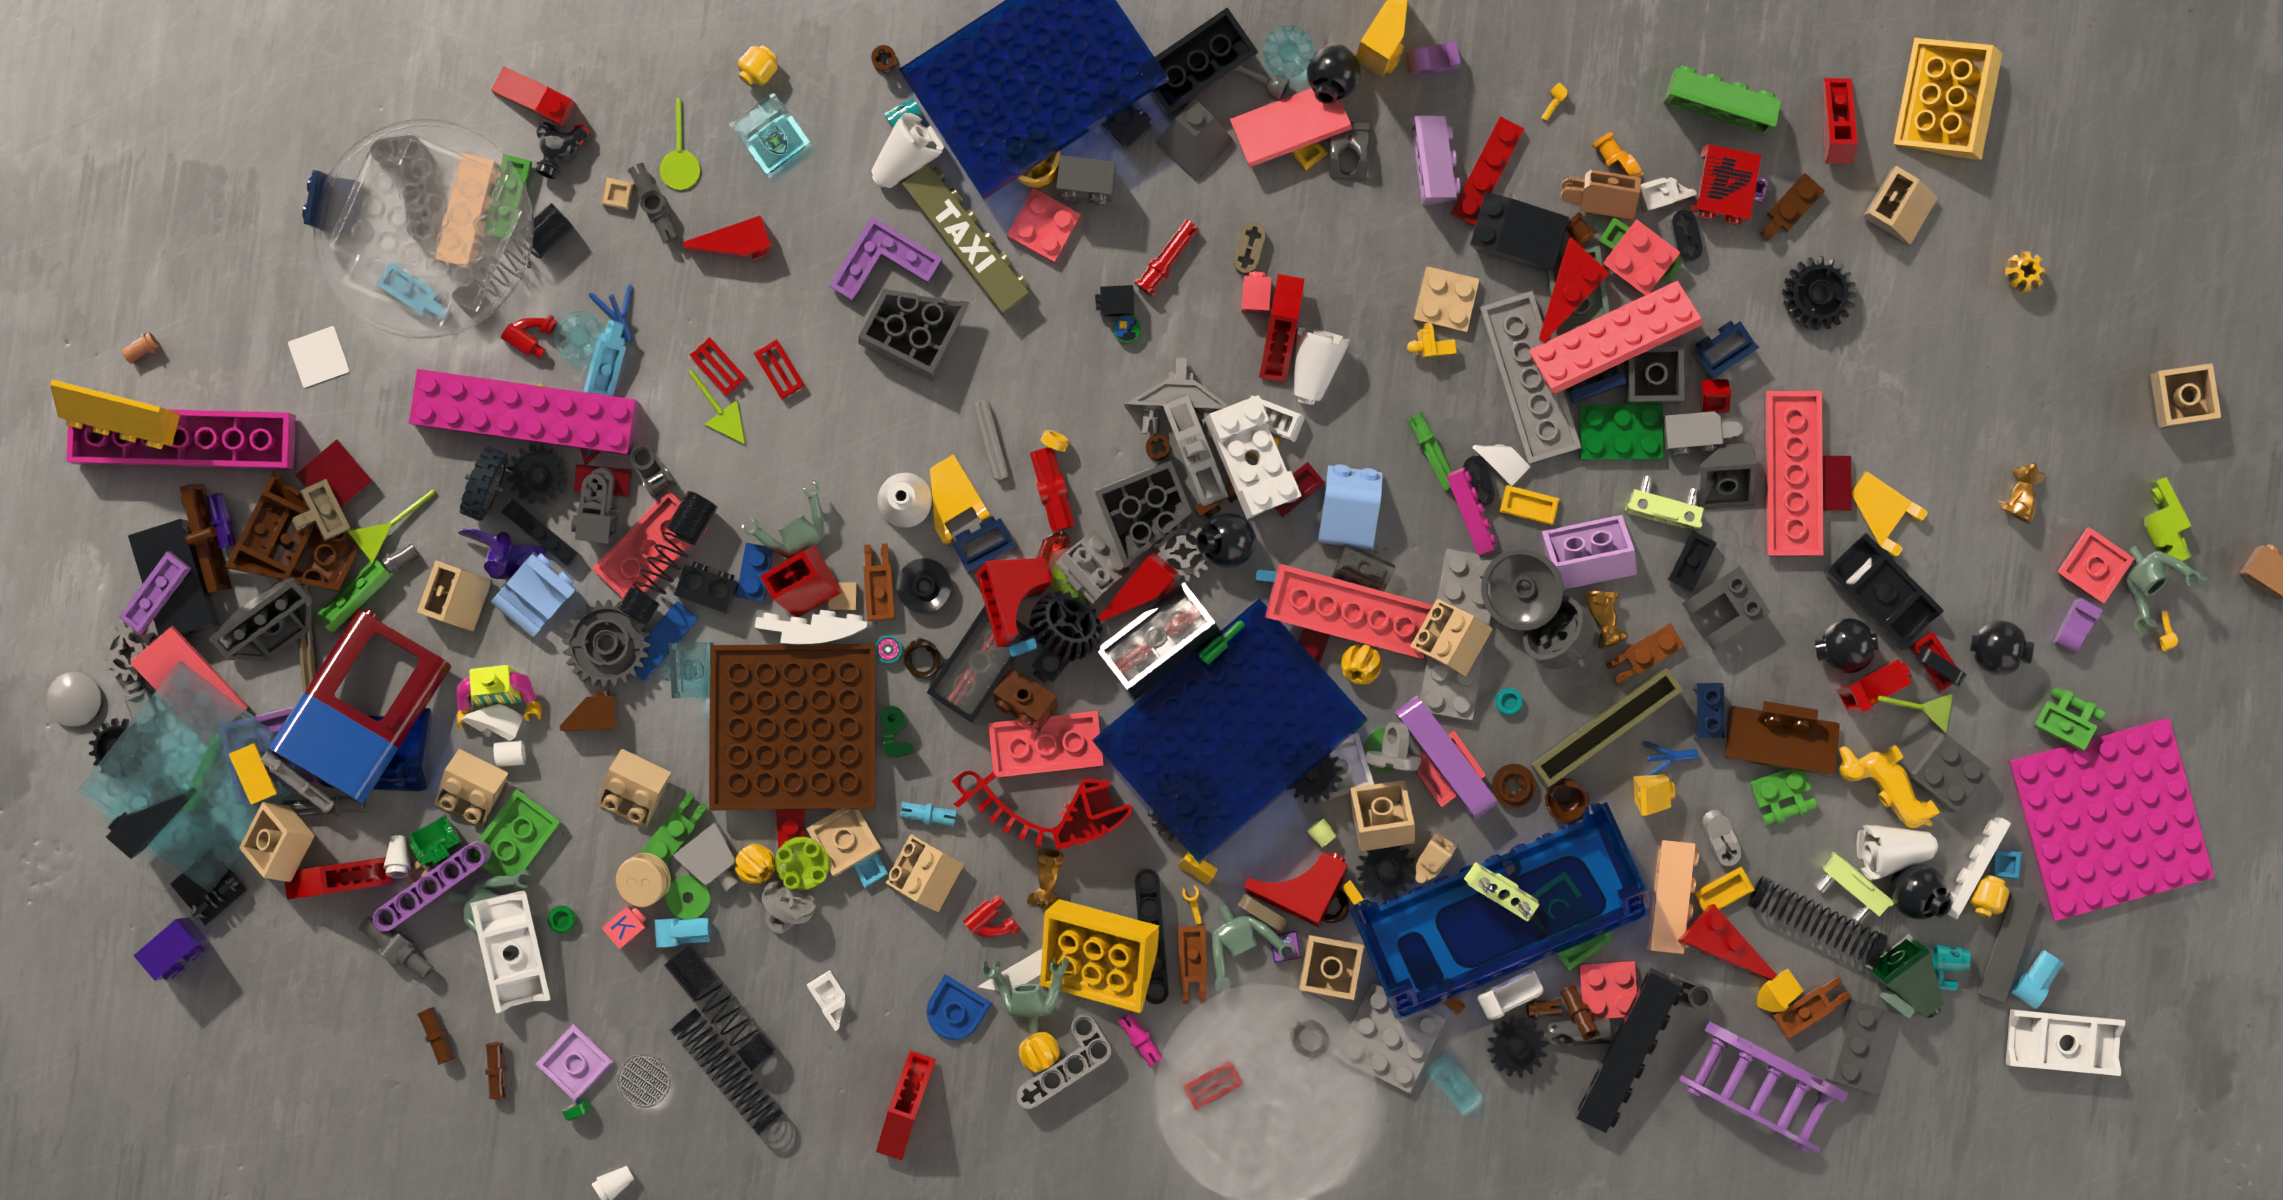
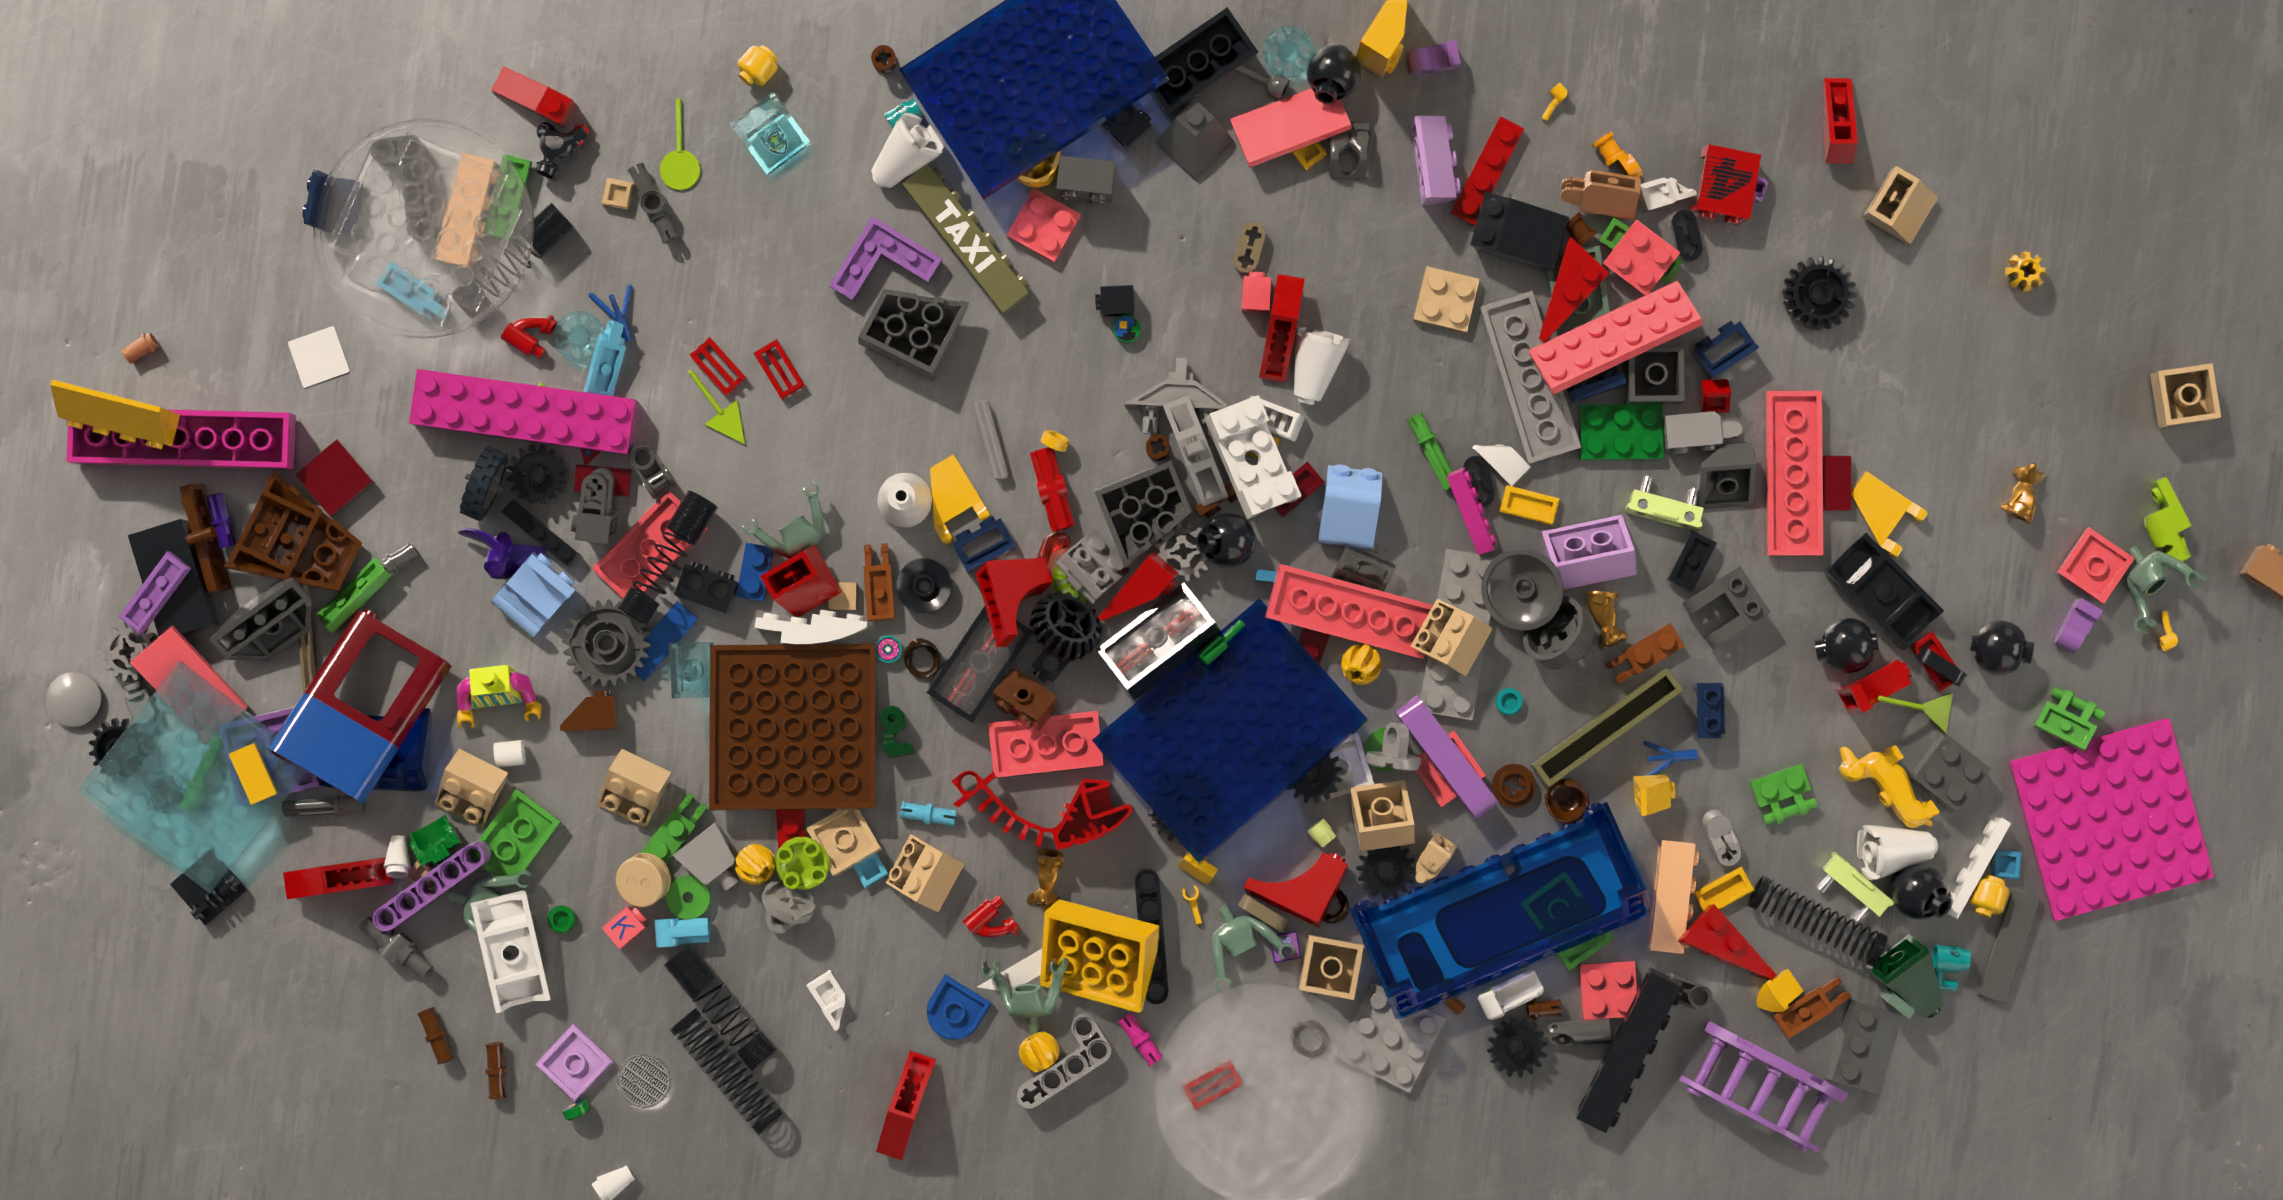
(138, 829): black slope -> none
(171, 949): dark purple brick -> none
(276, 841): tan brick -> none
(299, 783): light grey piece -> none
(322, 510): dark tan plate -> none
(371, 538): lime piece -> none
(454, 596): tan slope -> none
(497, 719): white slope -> none
(738, 240): red slope -> none
(1021, 646): dark azure tile -> none
(1159, 268): red pin -> none
(1192, 960): dark orange hinge -> none
(1351, 891): yellow tile -> none
(1428, 347): yellow piece -> none
(1454, 1083): clear light blue tile -> none
(1481, 880): yellowish green piece -> none
(1579, 1012): reddish brown pin -> none
(1722, 101): bright green slope -> none
(1783, 738): reddish brown bracket -> none
(1792, 205): reddish brown plate -> none
(1948, 97): yellow slope -> none
(2034, 985): medium azure piece -> none
(2036, 1039): white piece -> none

